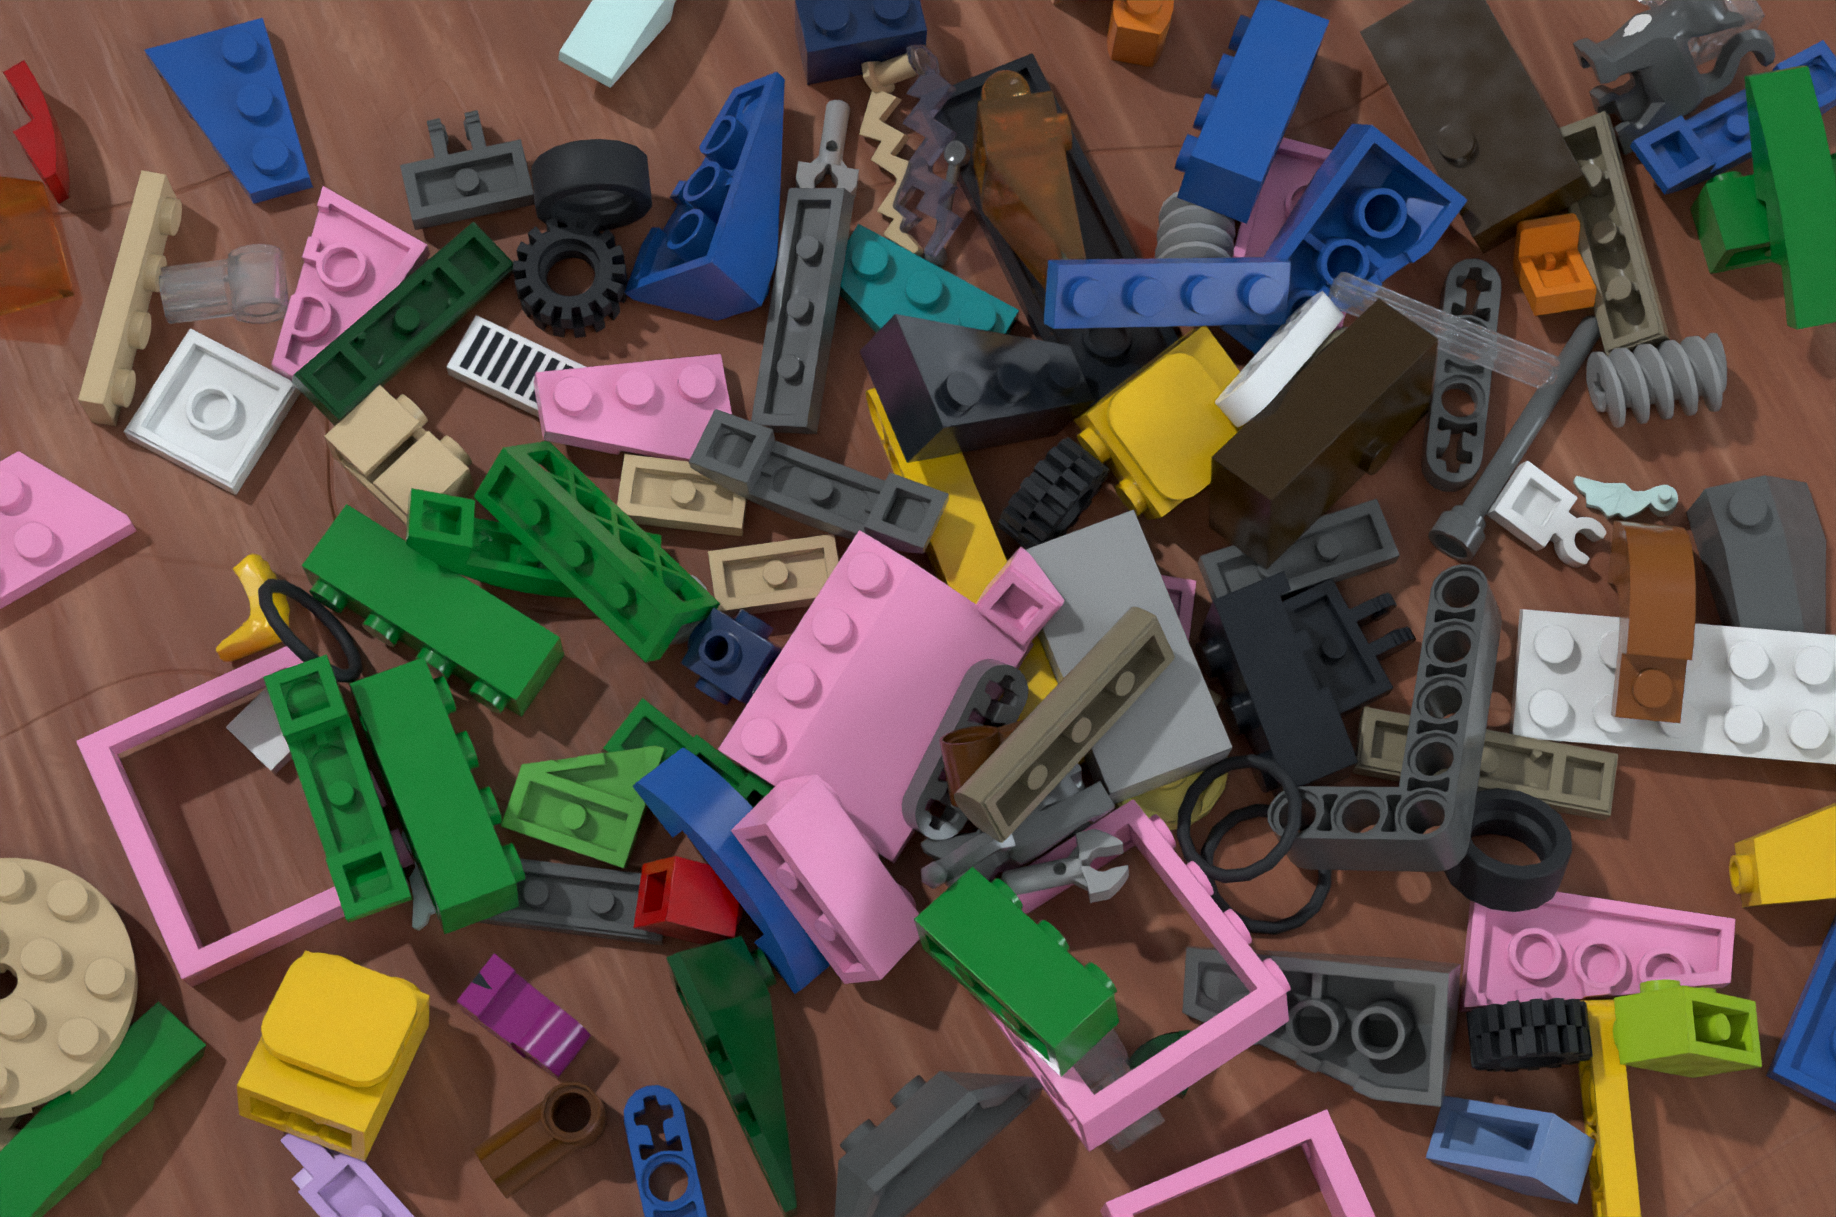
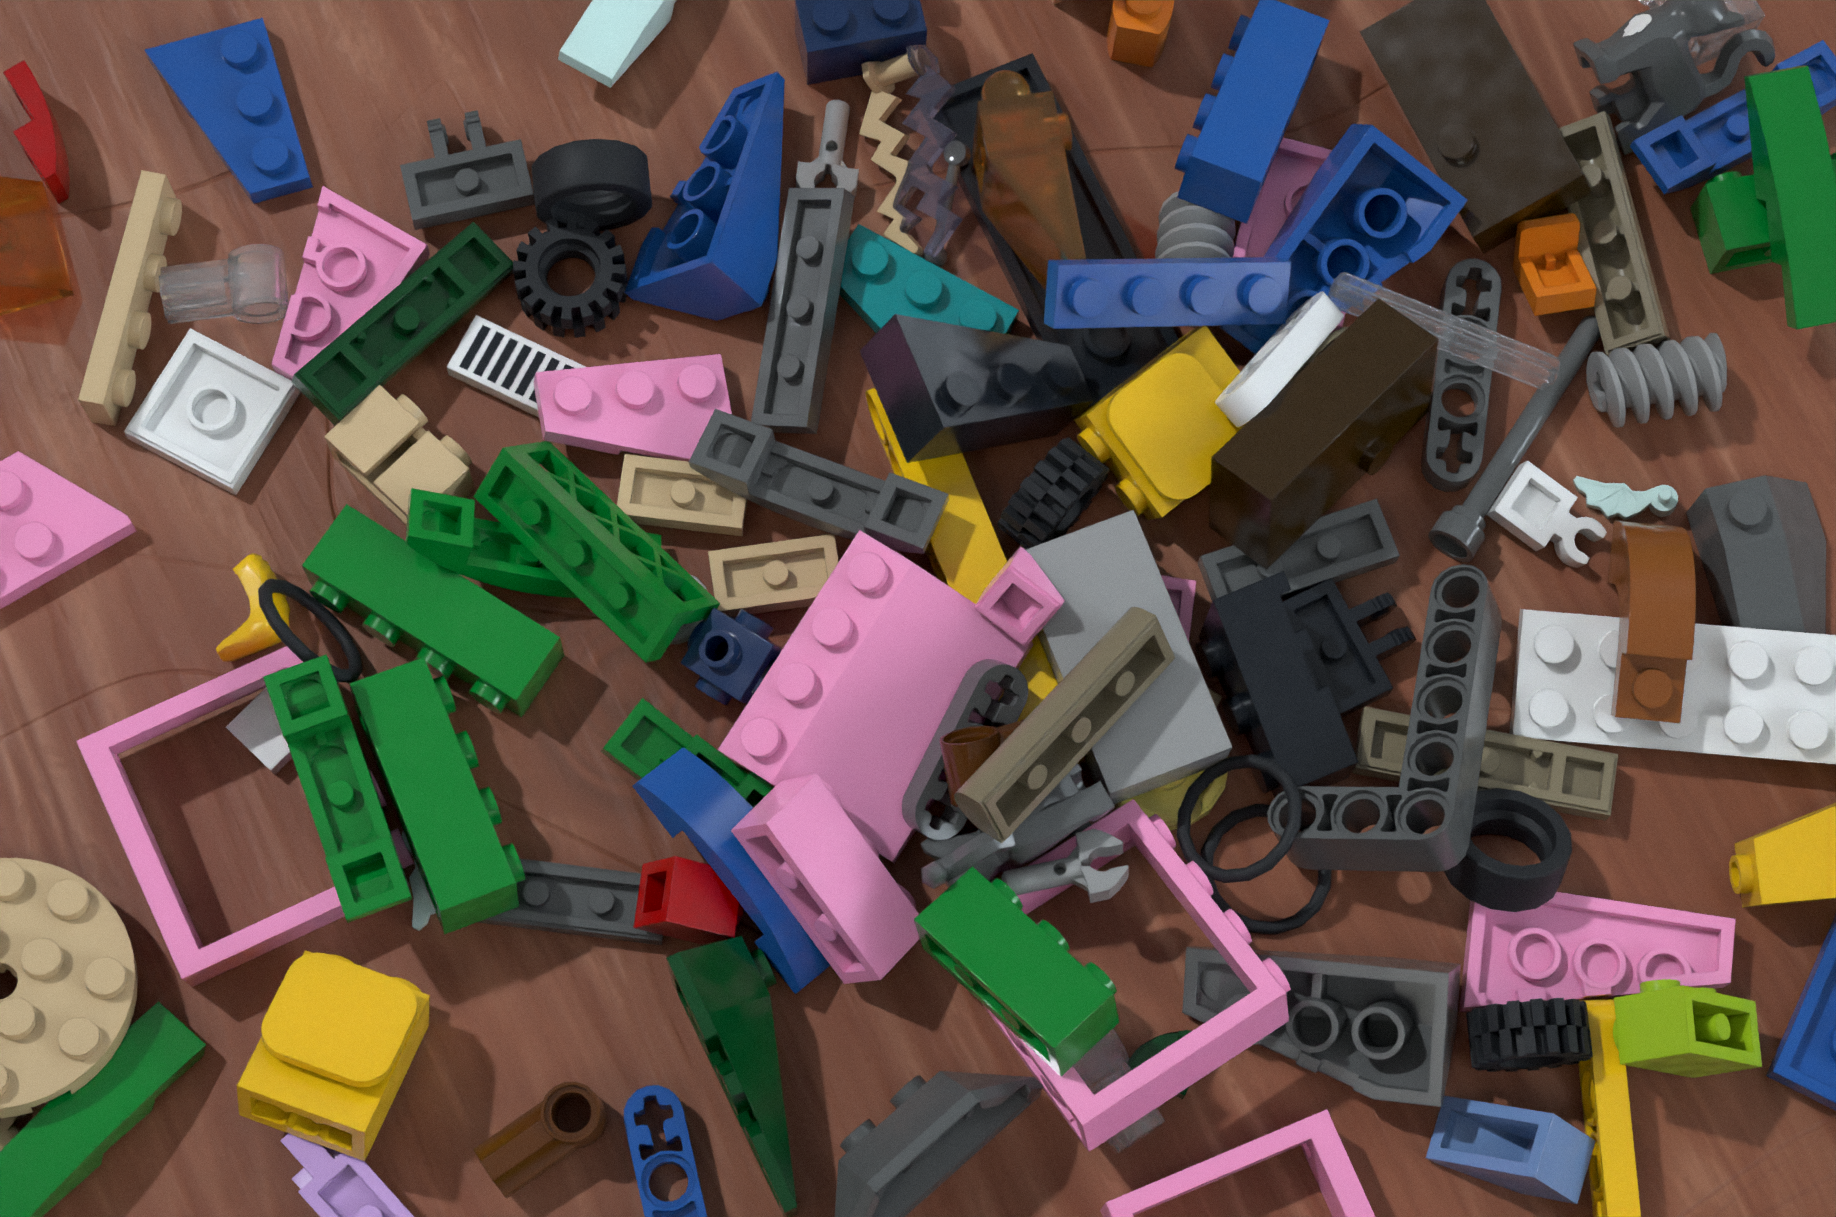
(522, 1017): magenta leg -> none
(584, 802): bright green wing -> none

